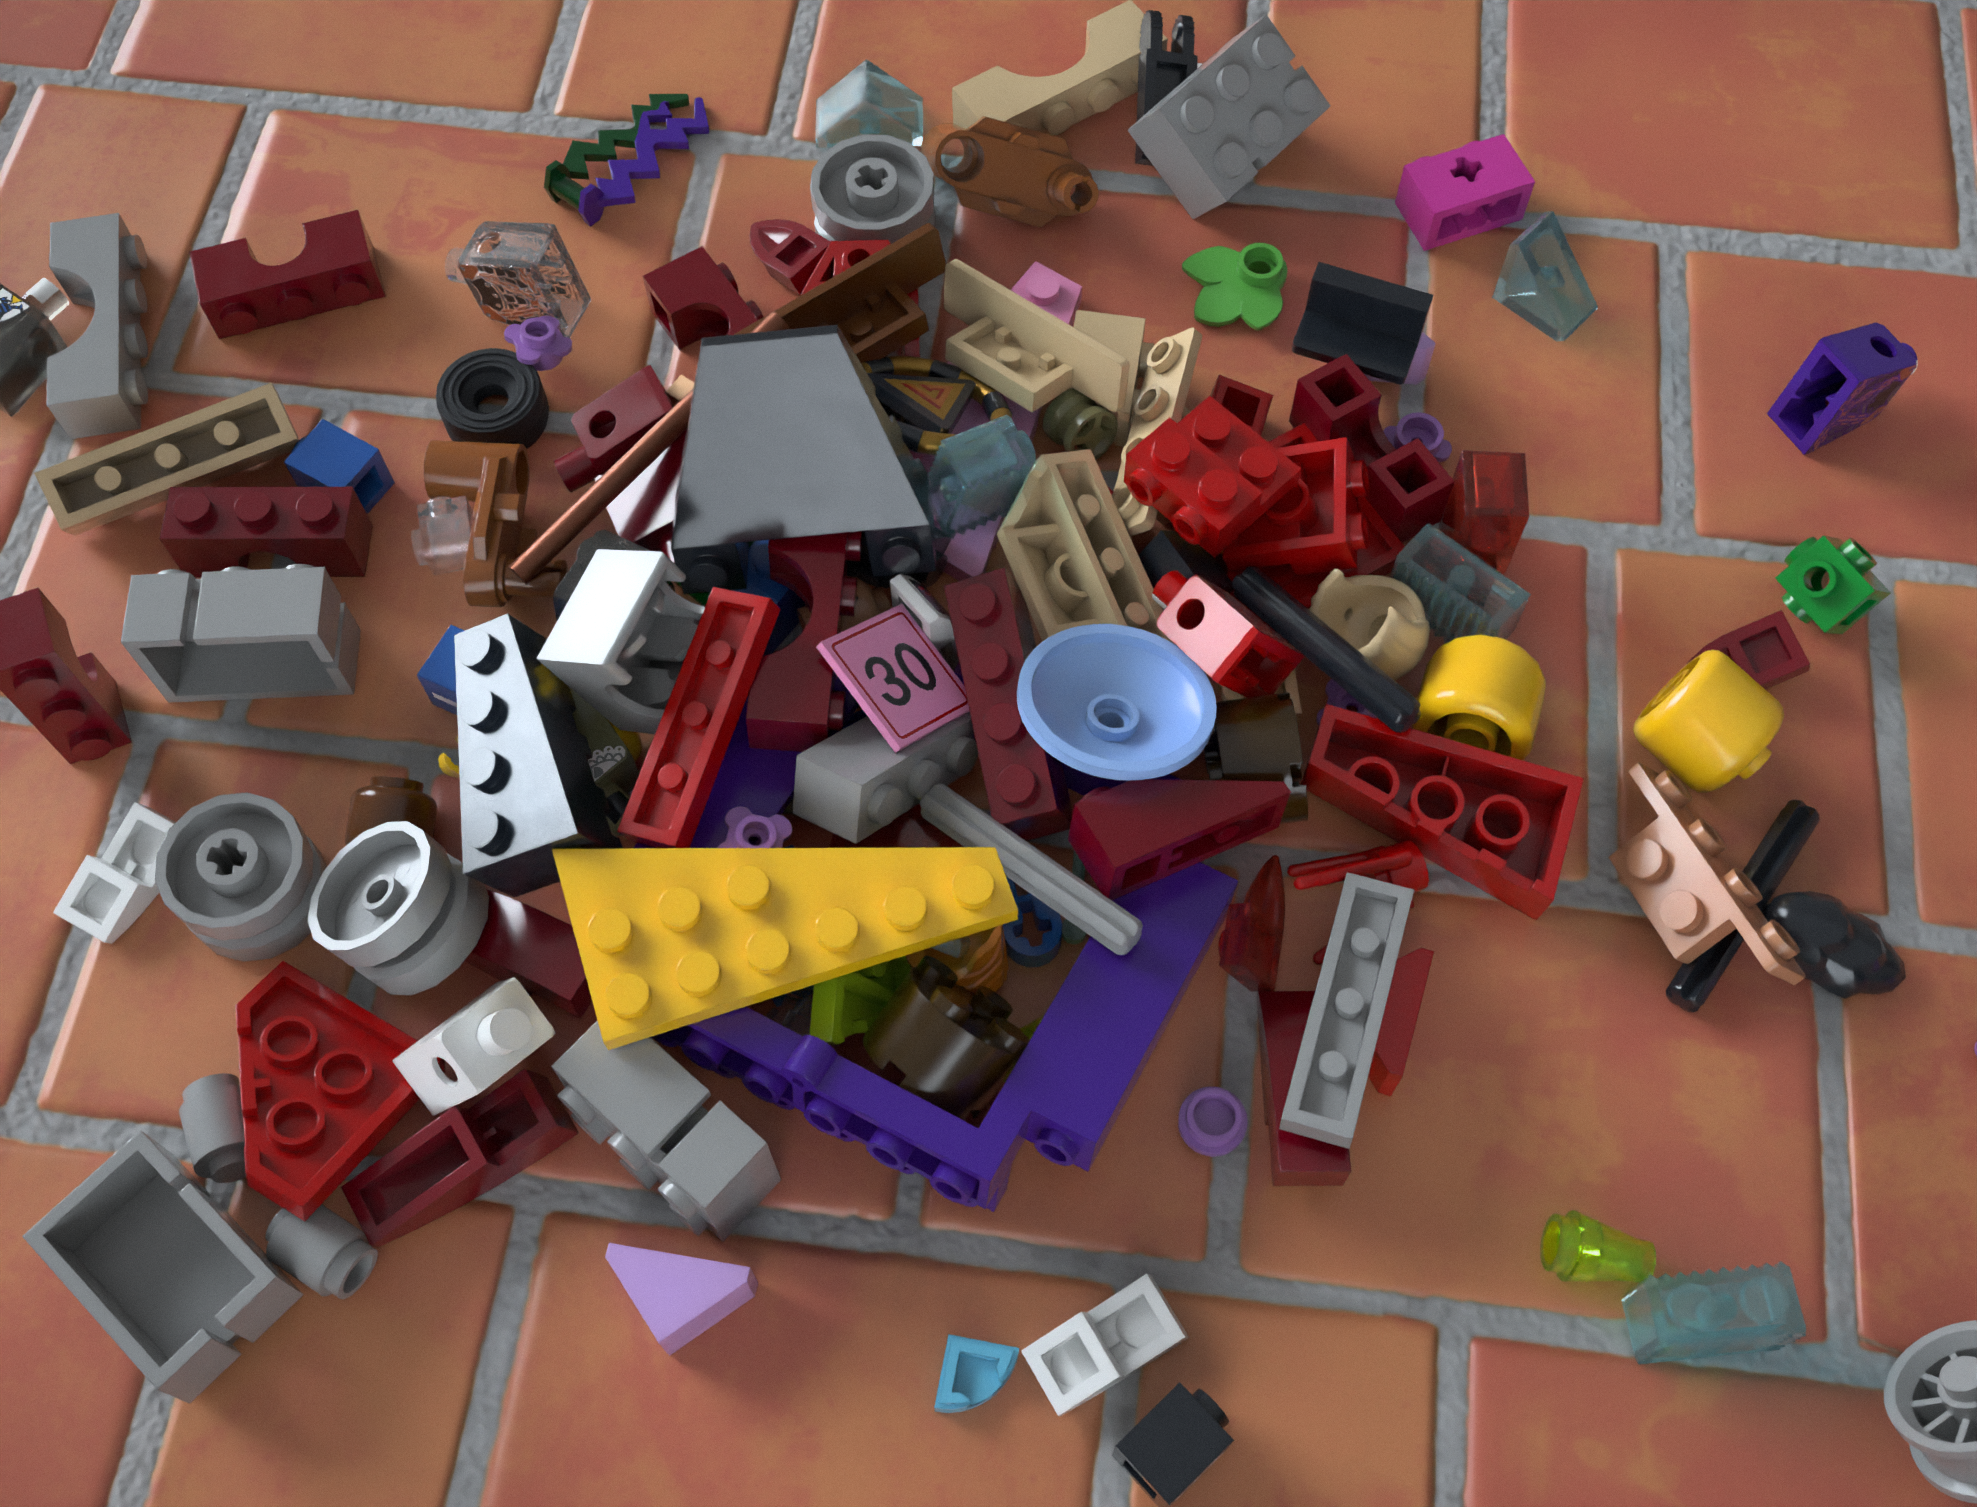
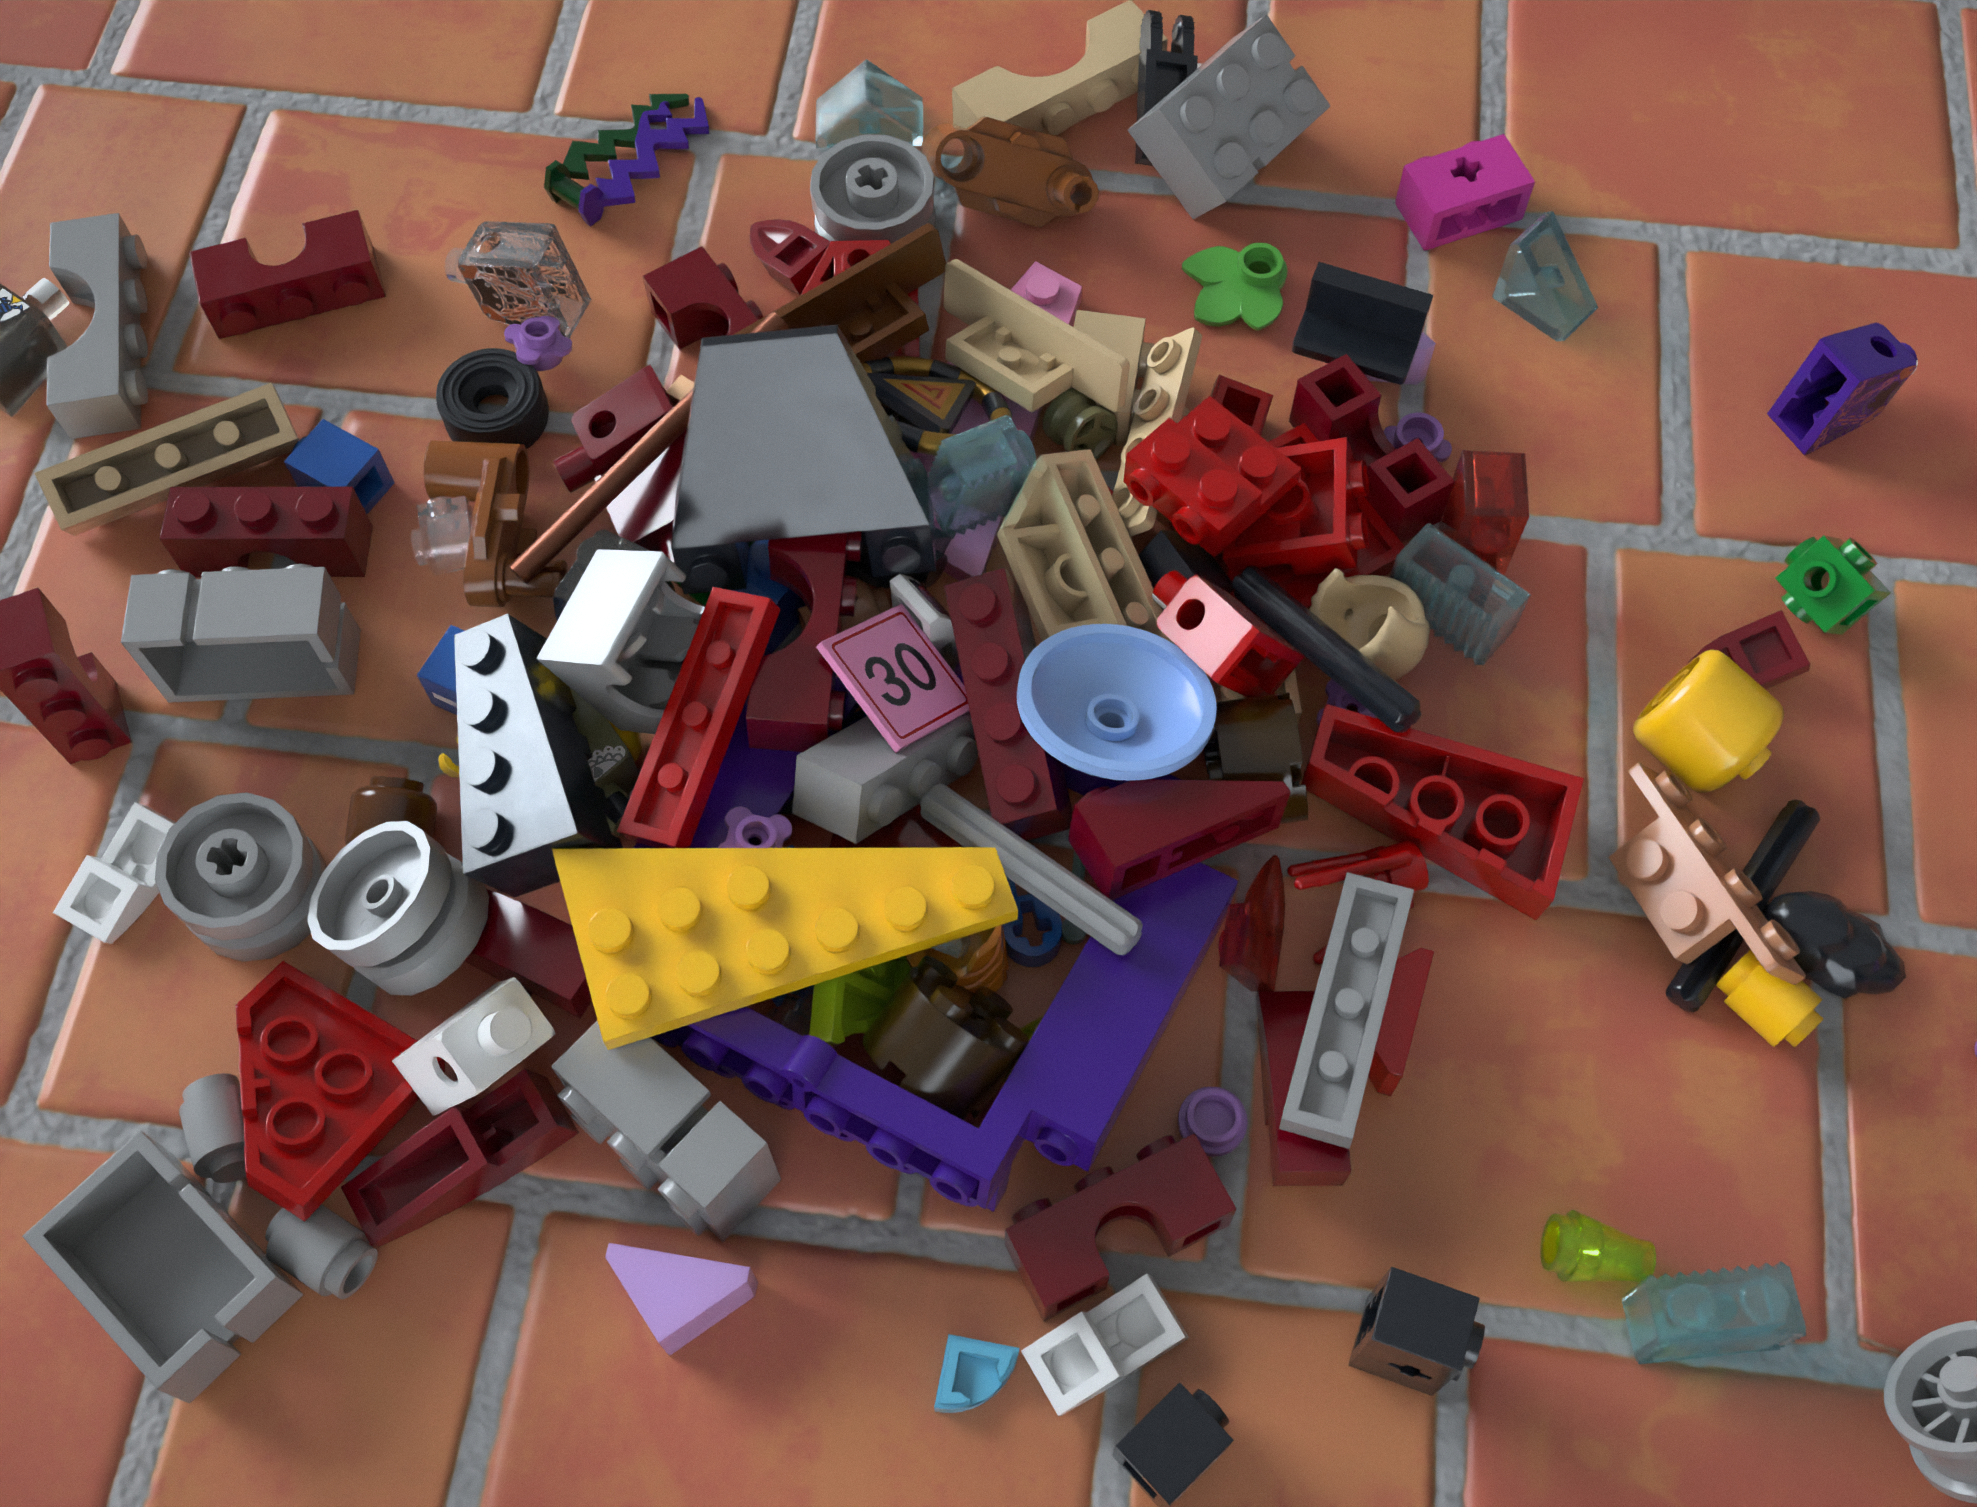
(1167, 1190): none -> dark red arch
(1417, 1332): none -> black brick
(1483, 695): yellow head -> none
(1769, 1003): none -> yellow brick

